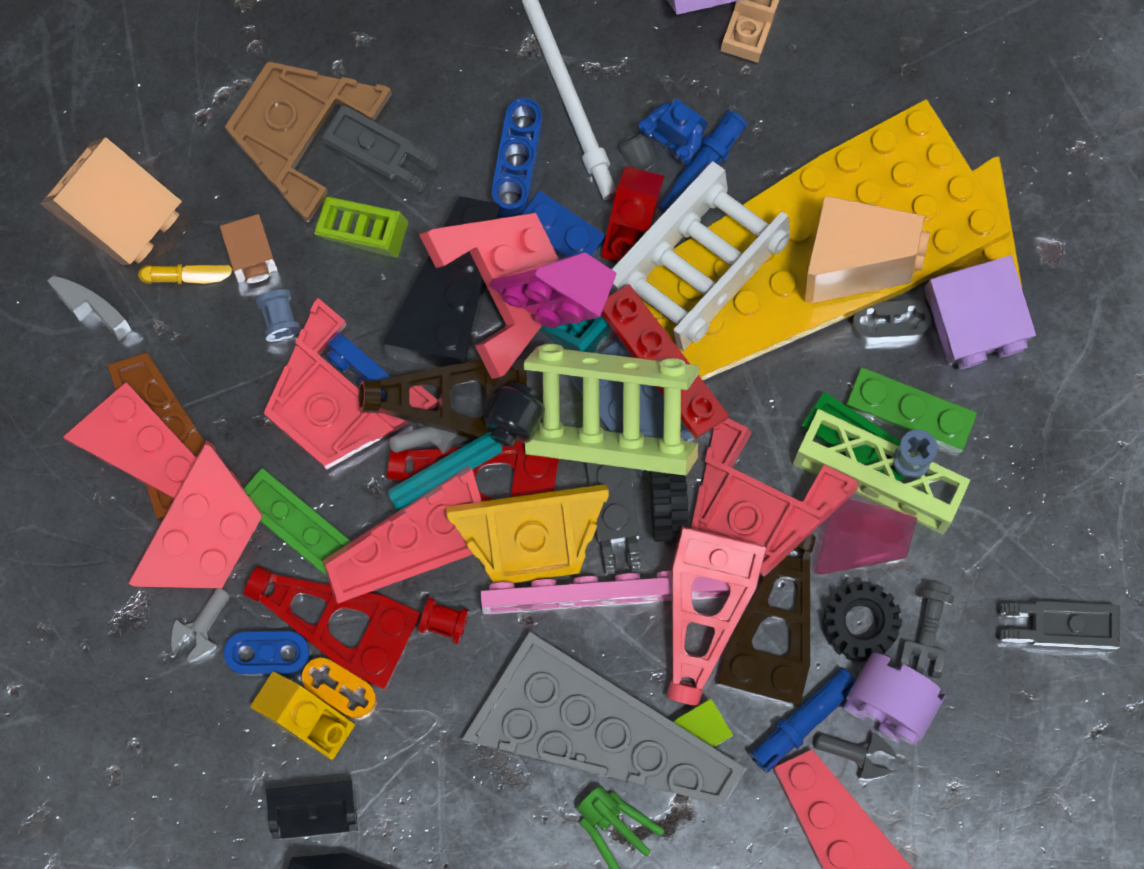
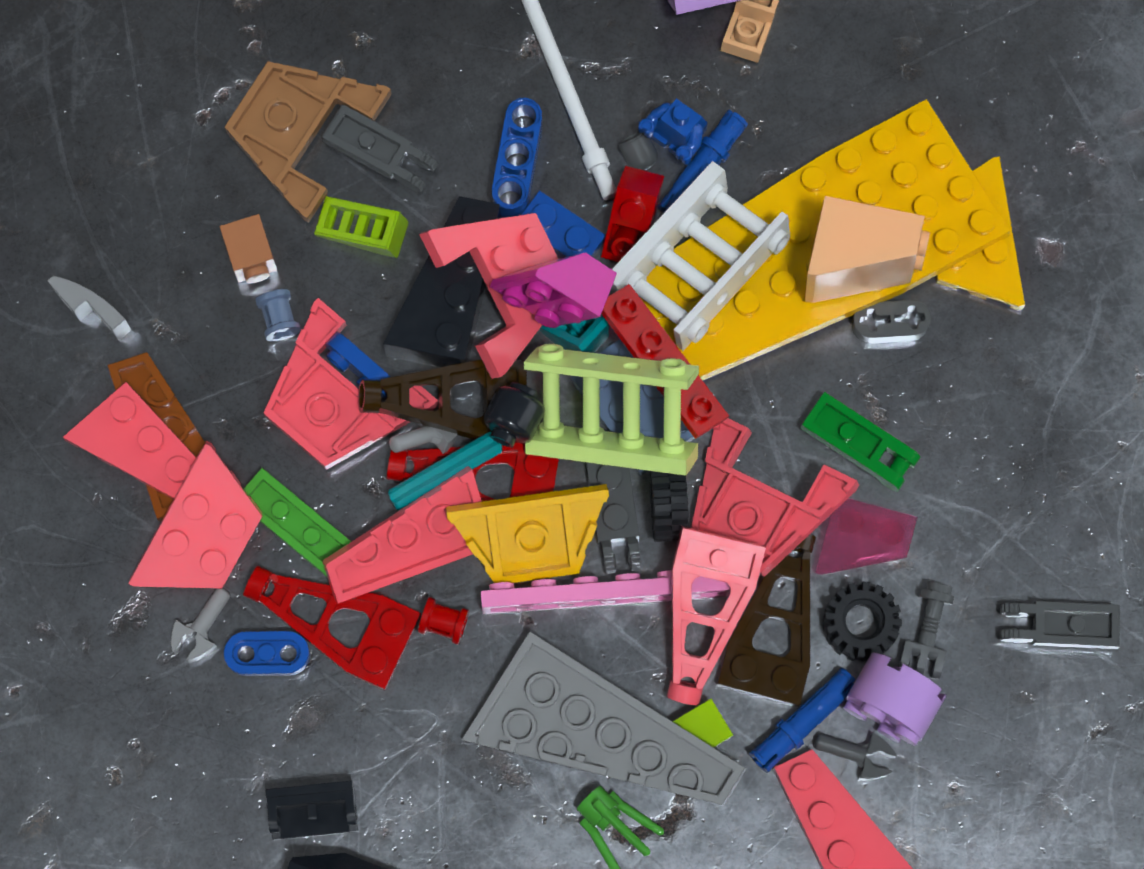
(113, 202): light nougat slope -> none
(189, 274): yellow piece -> none
(302, 715): yellow slope -> none
(344, 680): light orange beam -> none
(874, 485): yellowish green fence -> none
(911, 409): bright green plate -> none
(912, 442): sand blue bush -> none
(980, 312): lavender brick -> none

